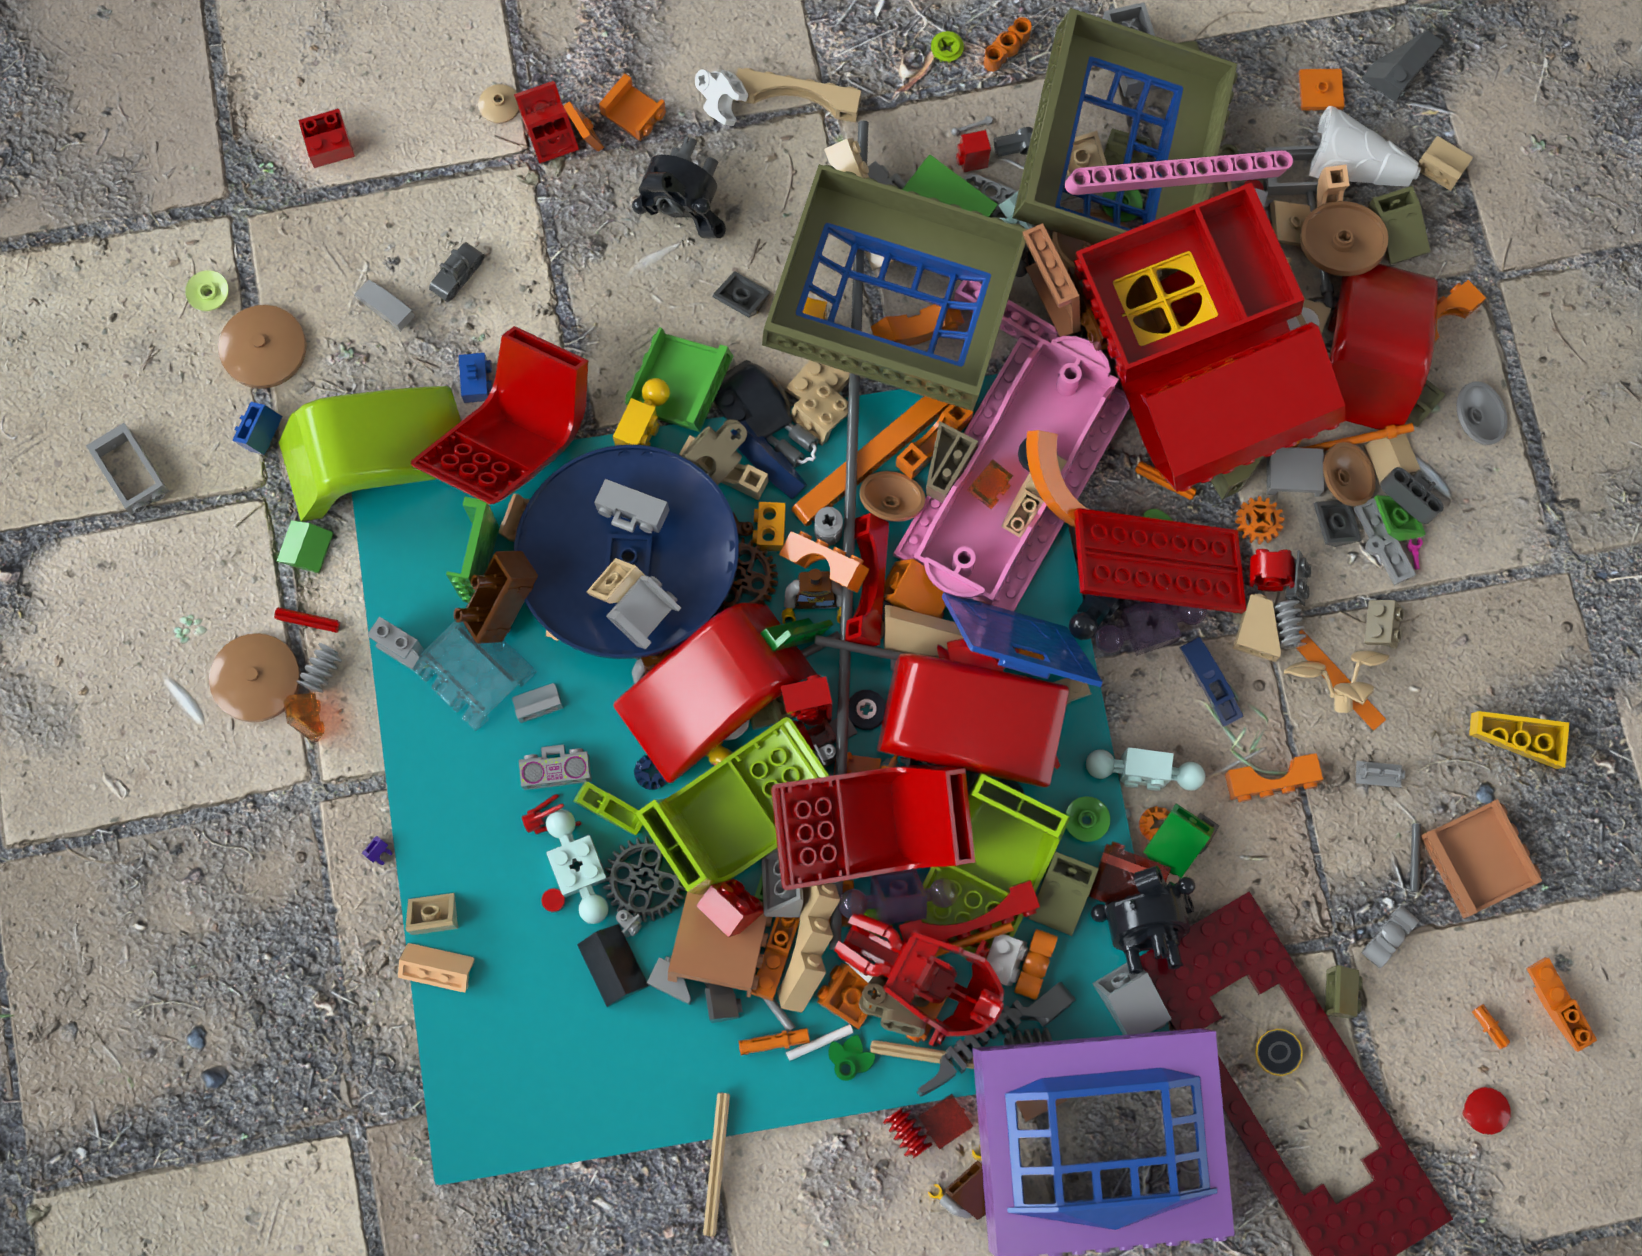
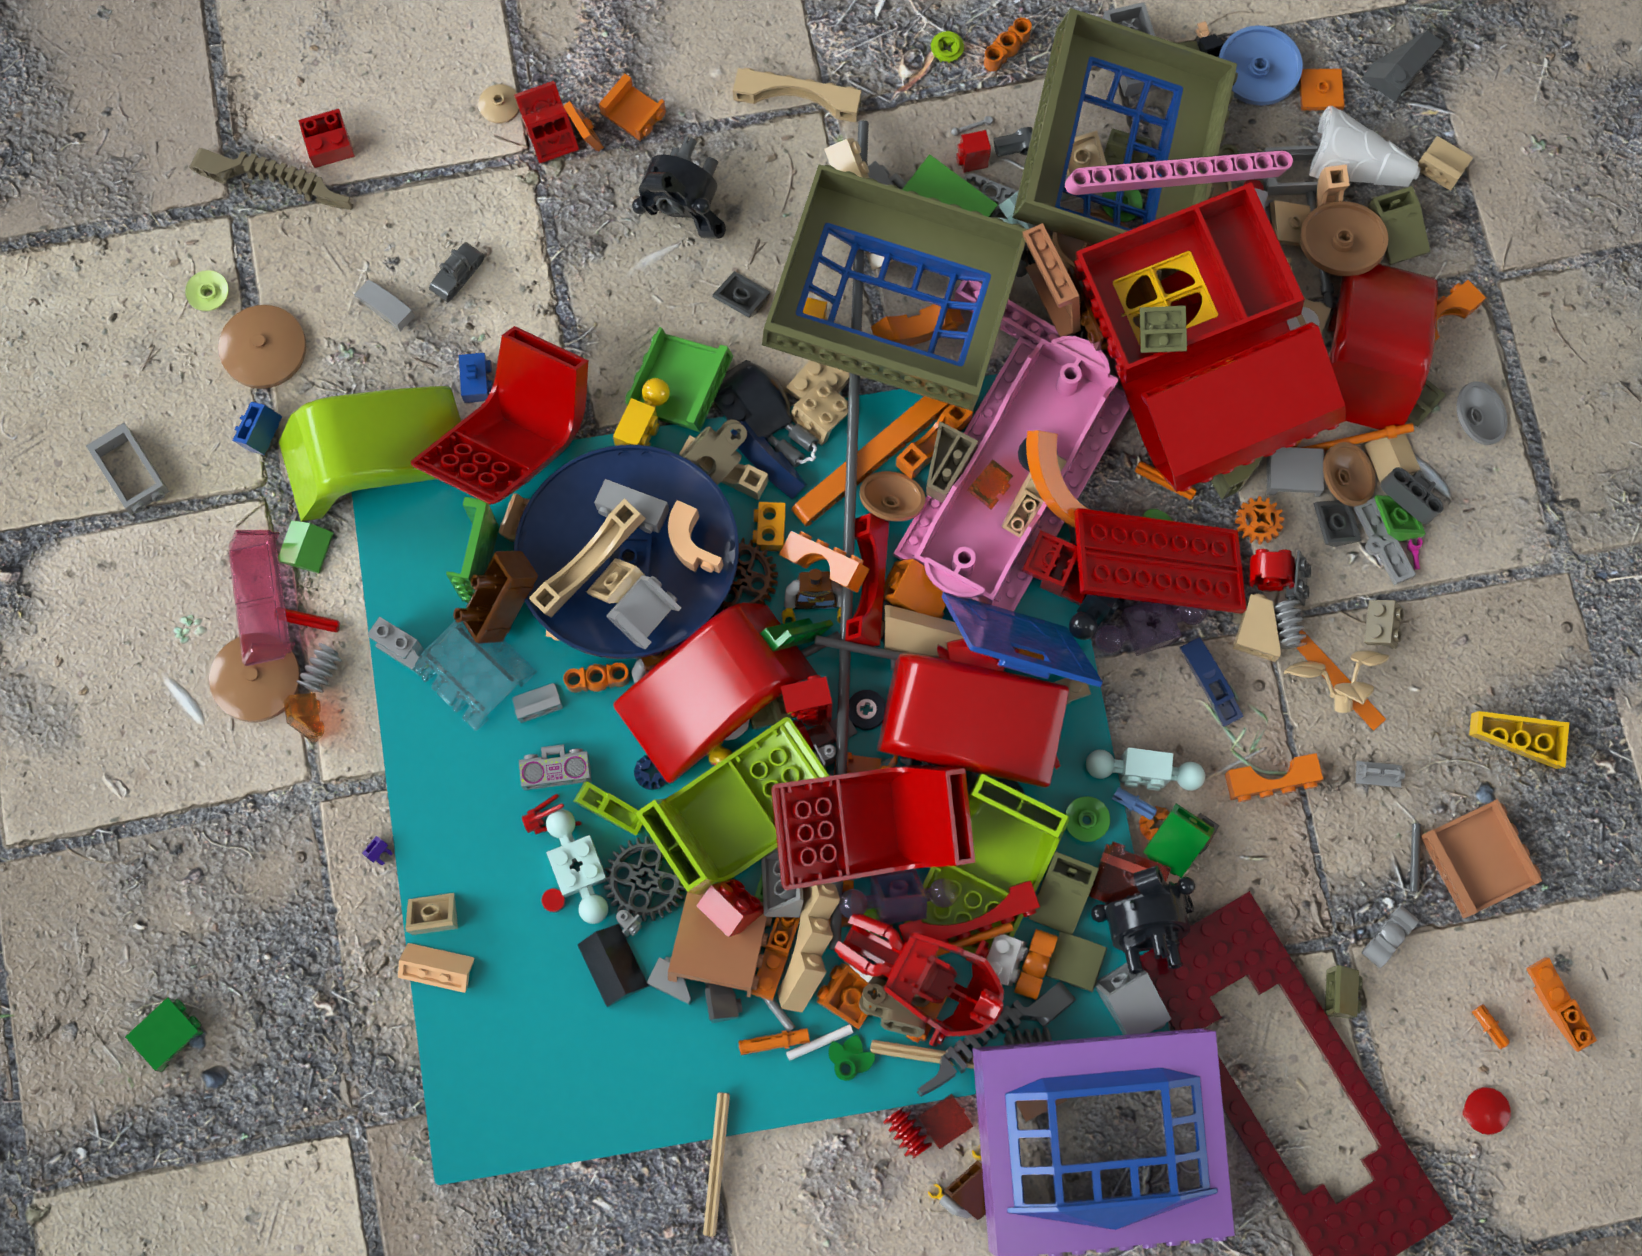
(164, 1033): none -> green panel
(223, 168): none -> dark tan piece
(258, 596): none -> clear pink piece
(569, 579): none -> tan arch
(586, 675): none -> orange piece
(680, 526): none -> light nougat arch
(720, 90): white piece -> none
(743, 528): reddish brown arm -> none
(828, 525): light grey piece -> none
(1056, 565): none -> red bracket
(1076, 961): none -> olive slope
(1134, 803): none -> medium blue axle
(1163, 329): none -> olive slope
(1208, 43): none -> black piece
(1266, 64): none -> medium blue dish
(1278, 1052): black tile -> none

